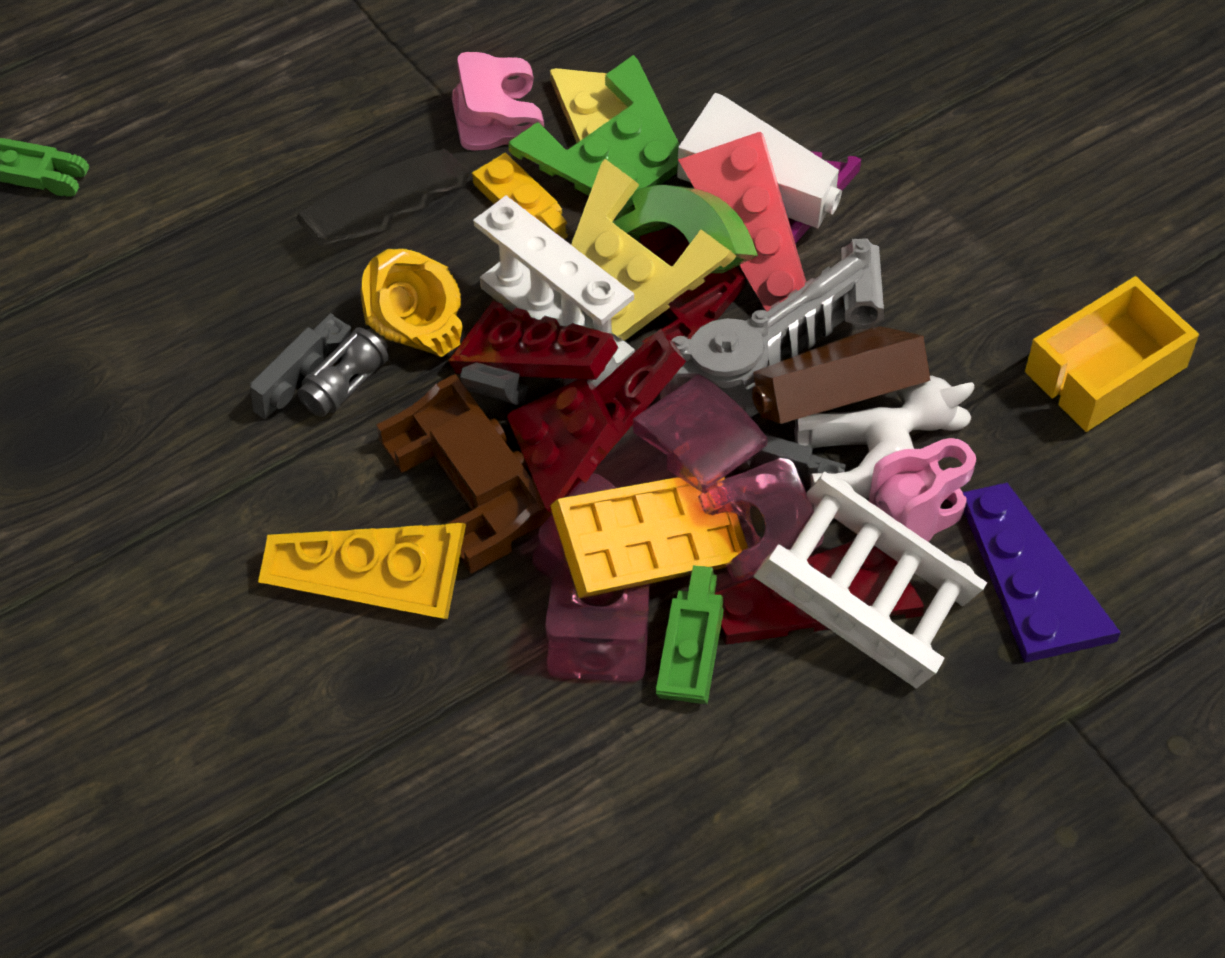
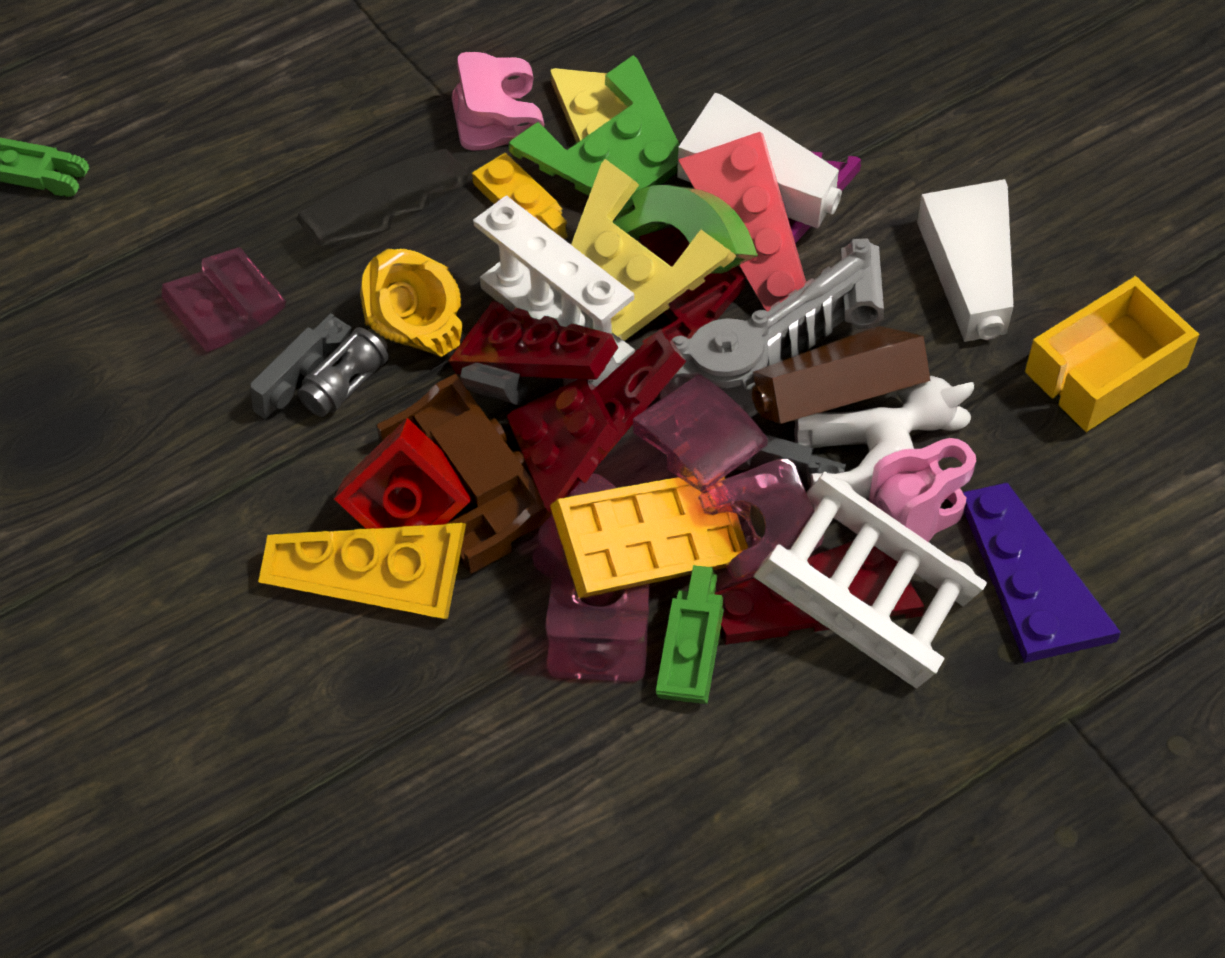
(223, 299): none -> clear pink slope
(403, 483): none -> red slope
(972, 254): none -> white slope

